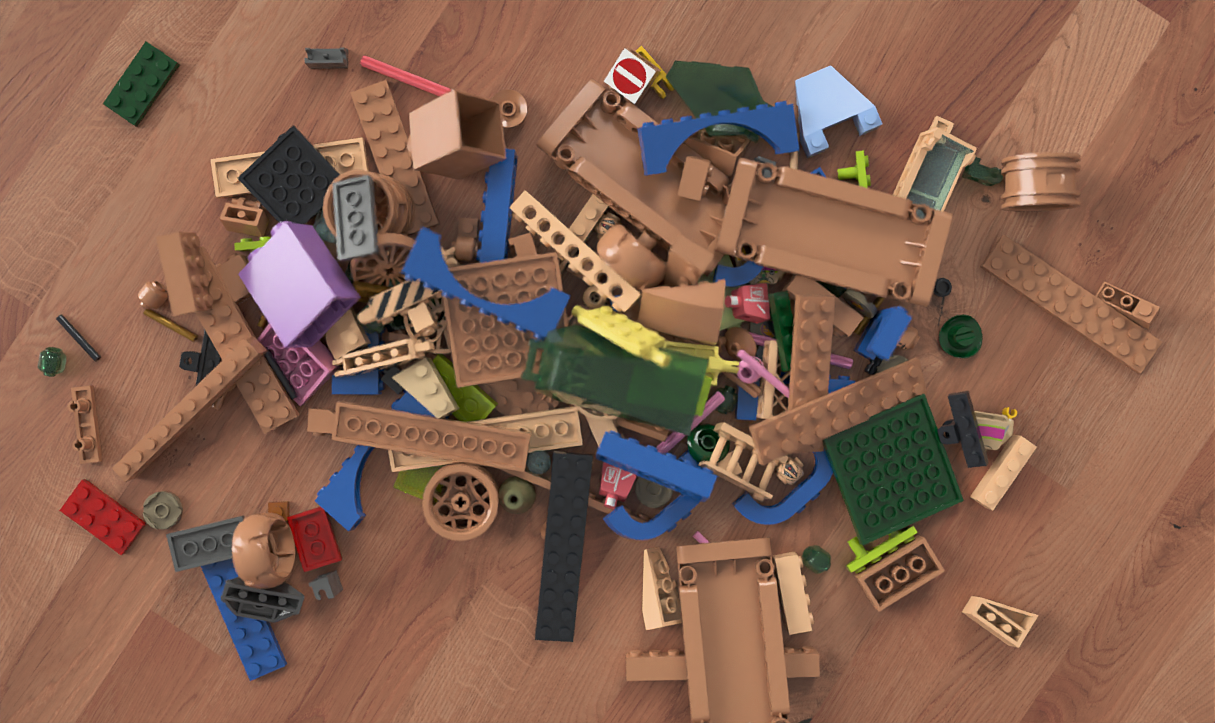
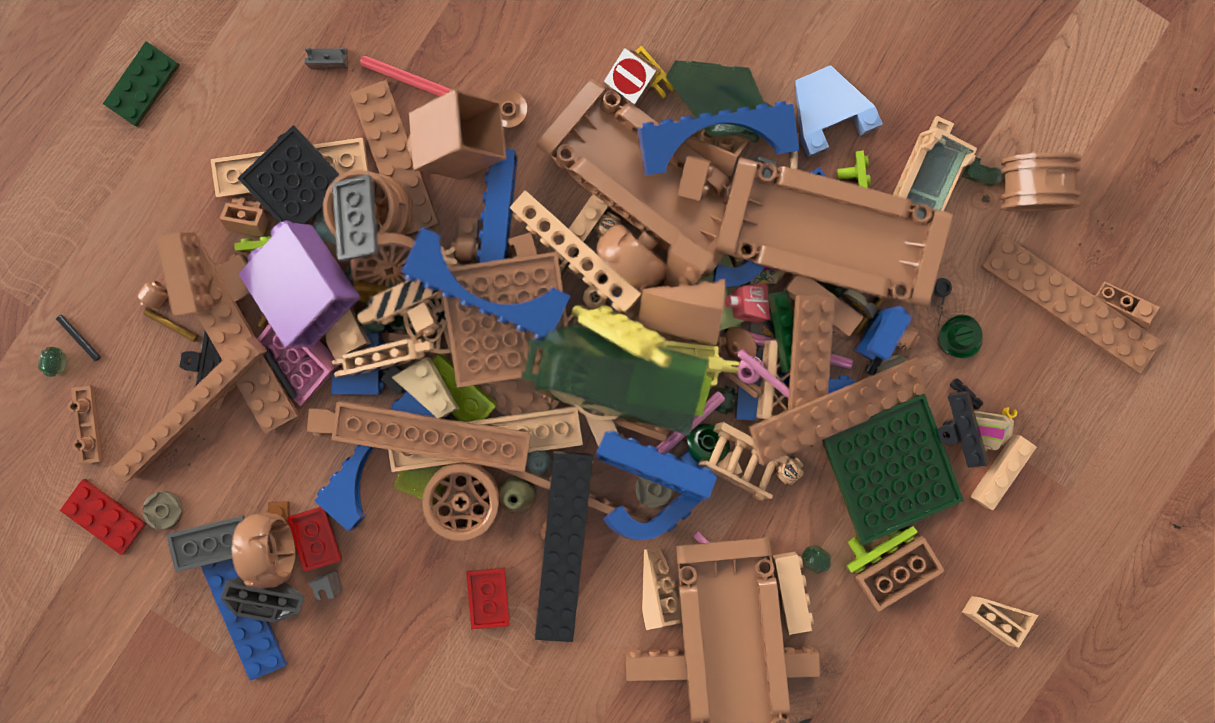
(488, 598): none -> red plate
(615, 484): coral torso -> none
(792, 502): blue arch -> none
(957, 385): none -> black axle

